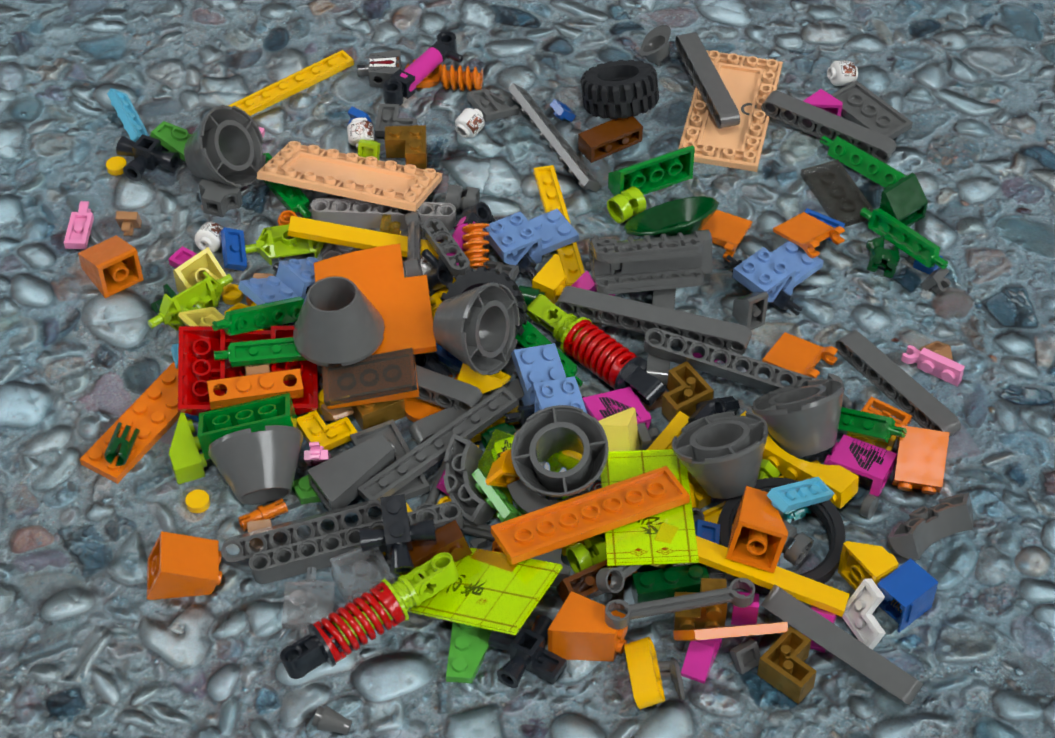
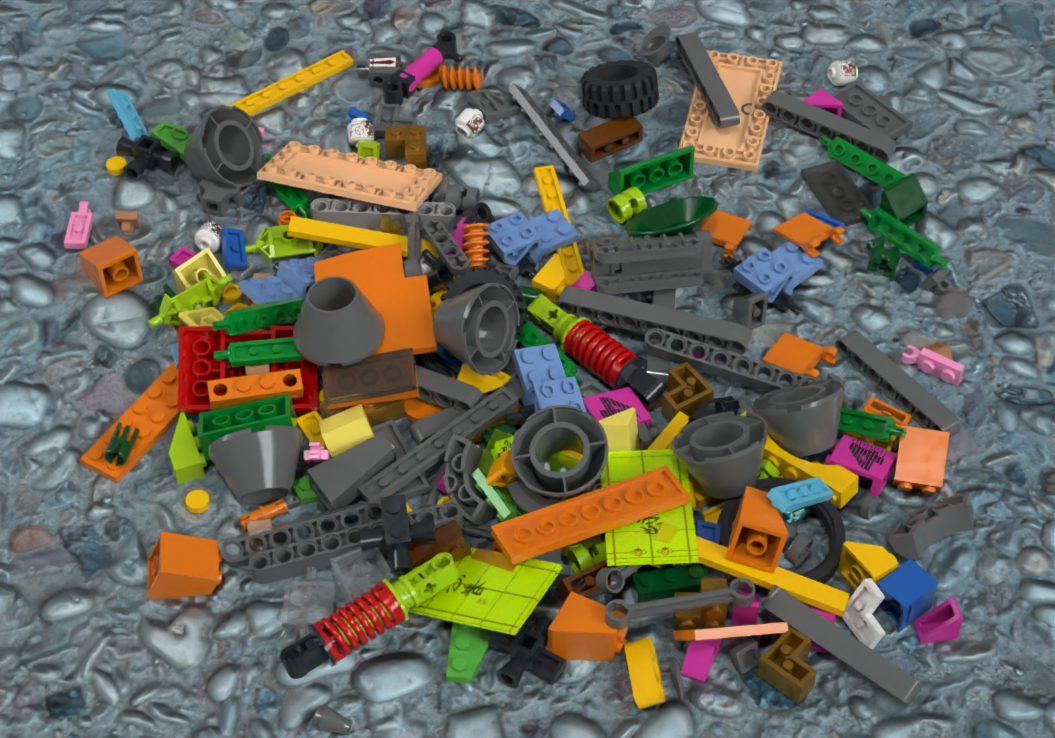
(345, 430): none -> light yellow slope
(940, 623): none -> dark pink slope

